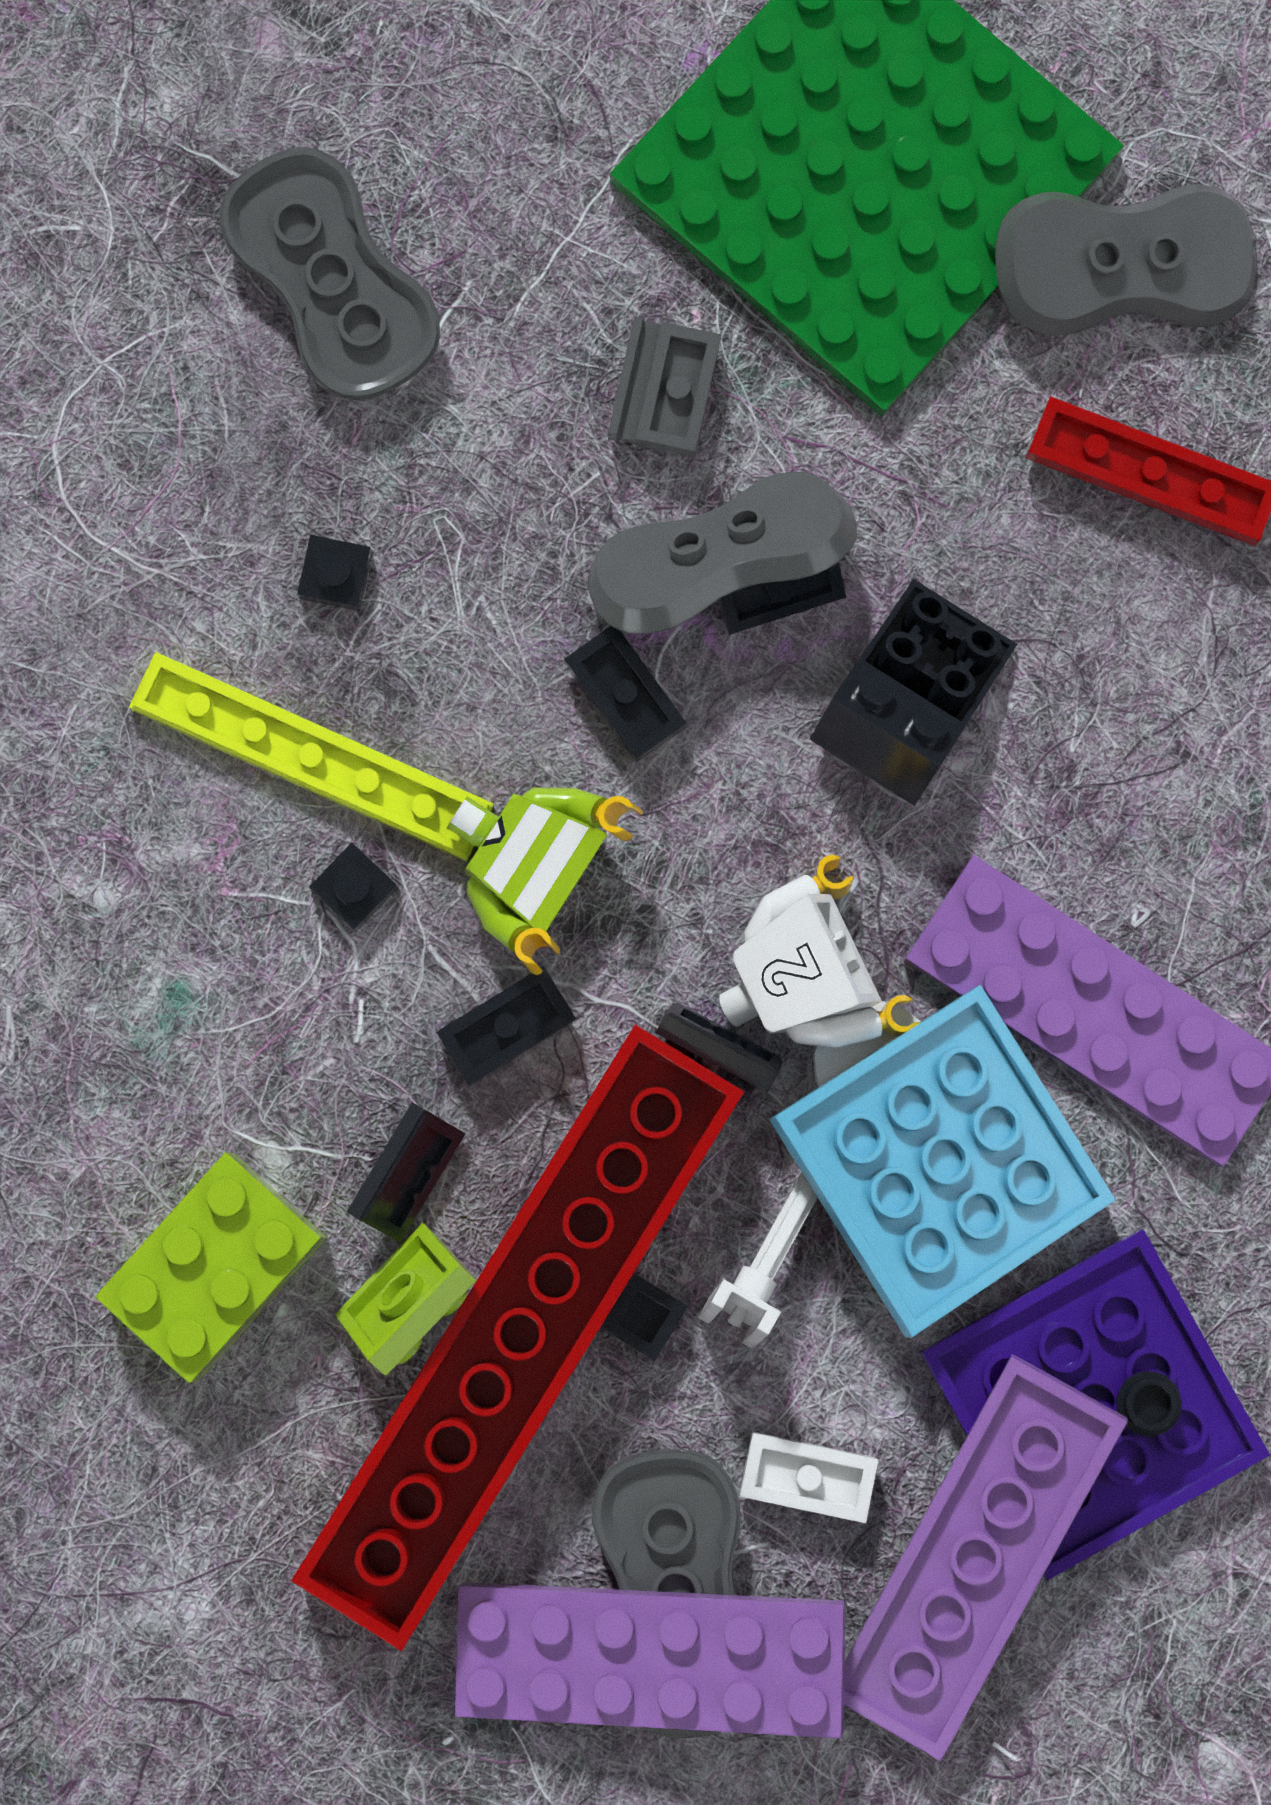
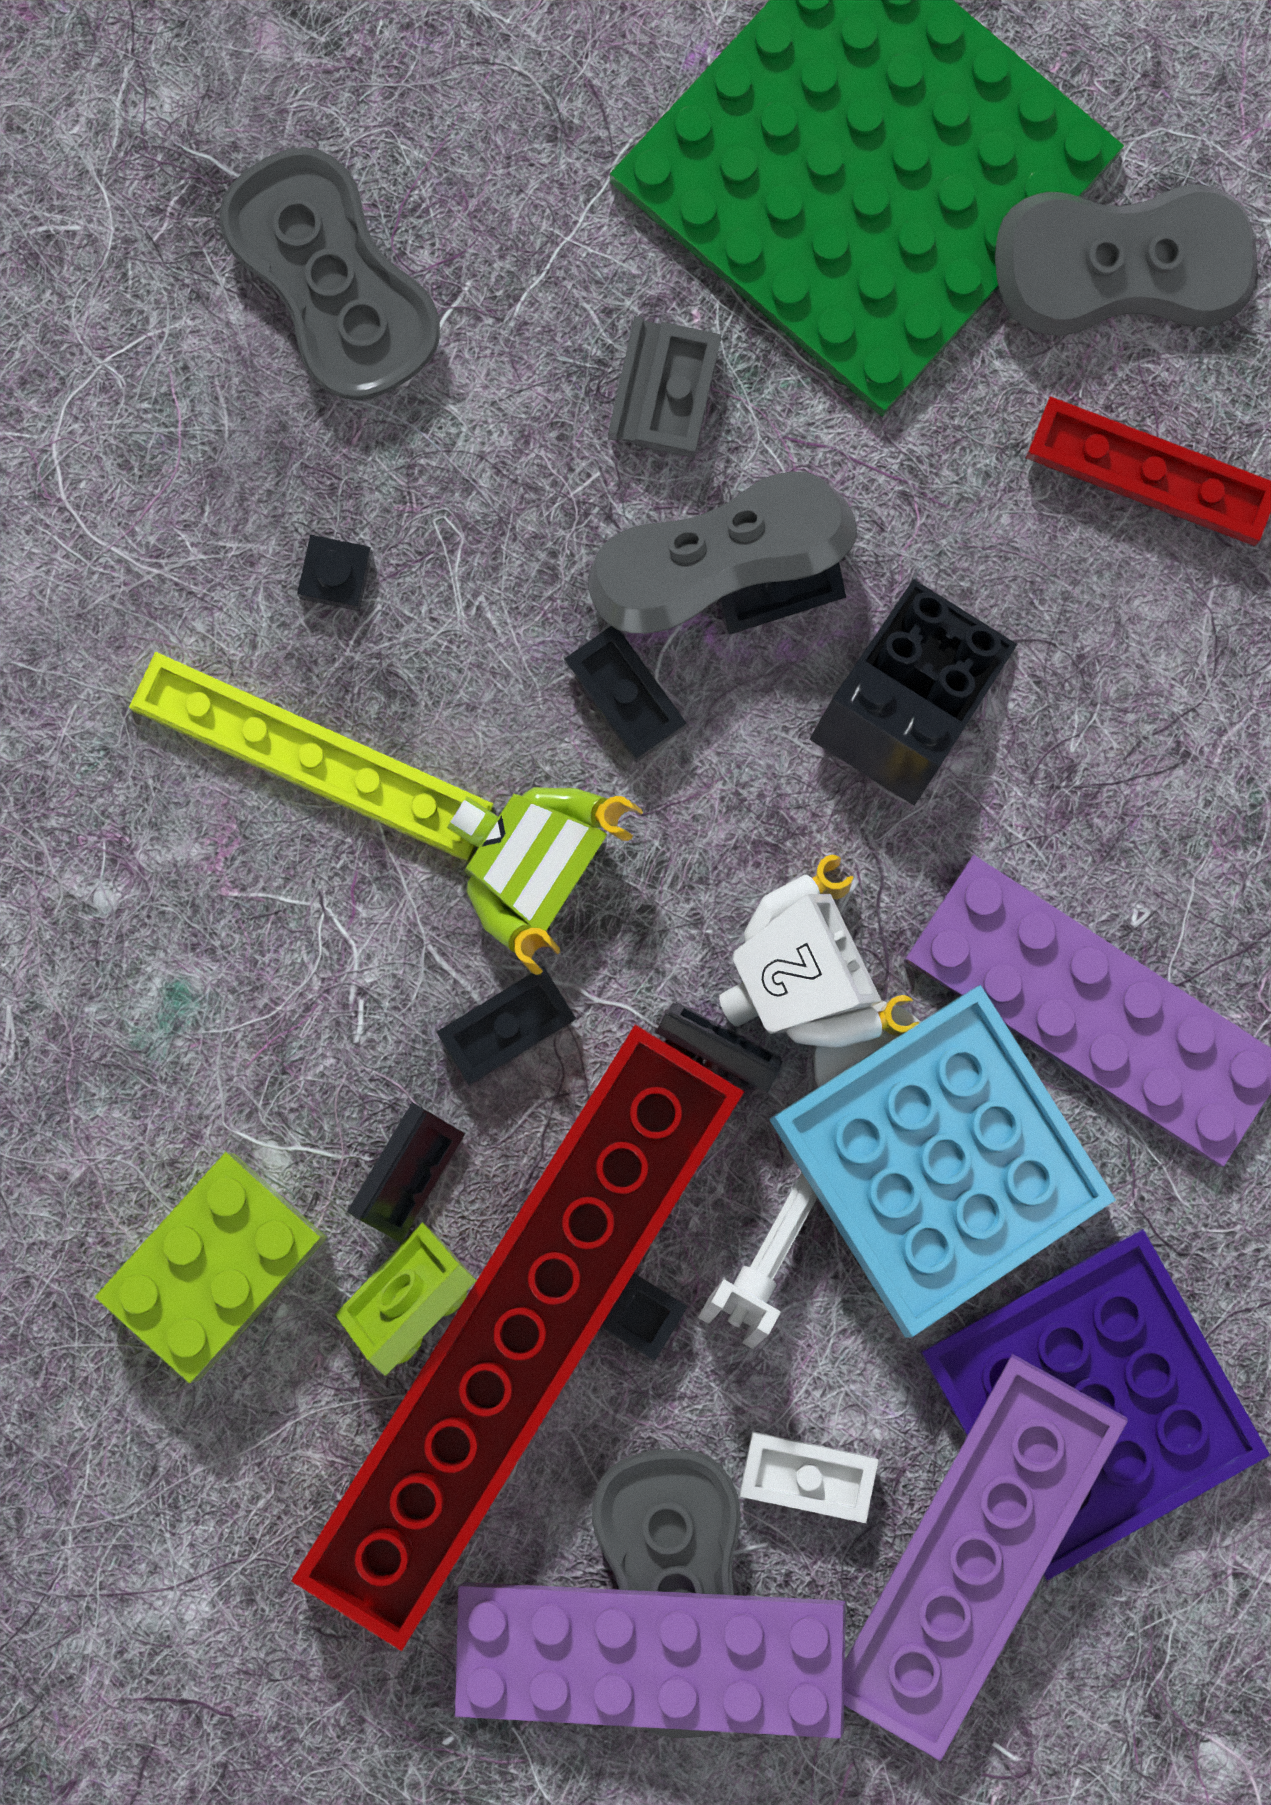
(353, 887): black plate -> none
(1149, 1403): black plate -> none

